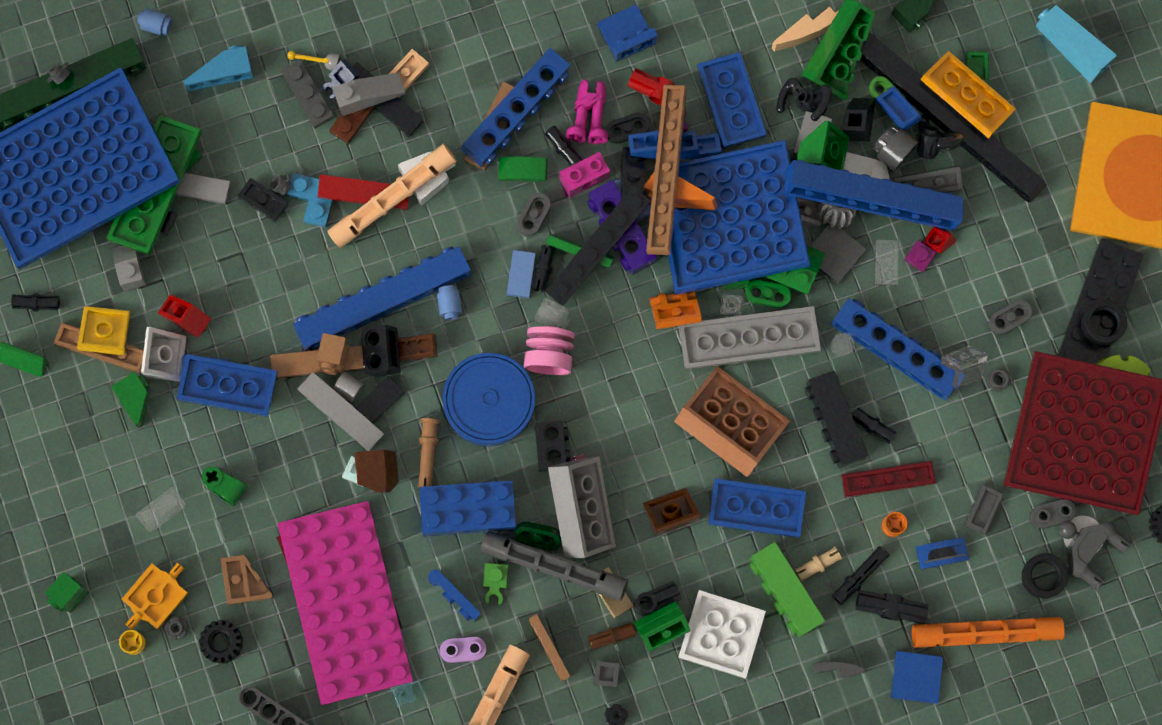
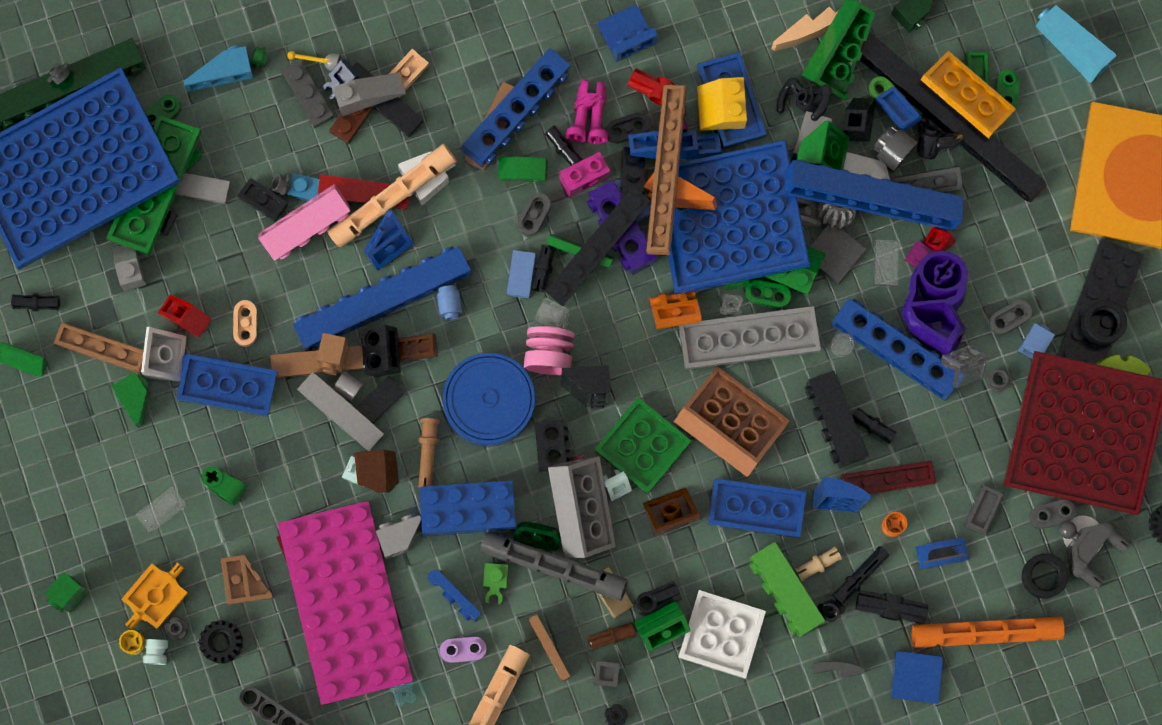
(103, 330): yellow tile -> none
(154, 22): medium blue brick -> none
(154, 652): none -> light aqua wheel
(159, 108): none -> green plate
(245, 324): none -> light nougat plate
(259, 57): none -> green plate
(304, 222): none -> bright pink brick
(387, 242): none -> blue wing
(398, 537): none -> light grey slope
(588, 385): none -> black slope
(617, 485): none -> light aqua tile
(642, 445): none -> green plate
(722, 104): none -> yellow slope
(830, 615): none -> black plate
(839, 496): none -> blue slope
(933, 301): none -> dark purple piece
(1006, 89): none -> green plate
(1036, 339): none -> medium blue brick

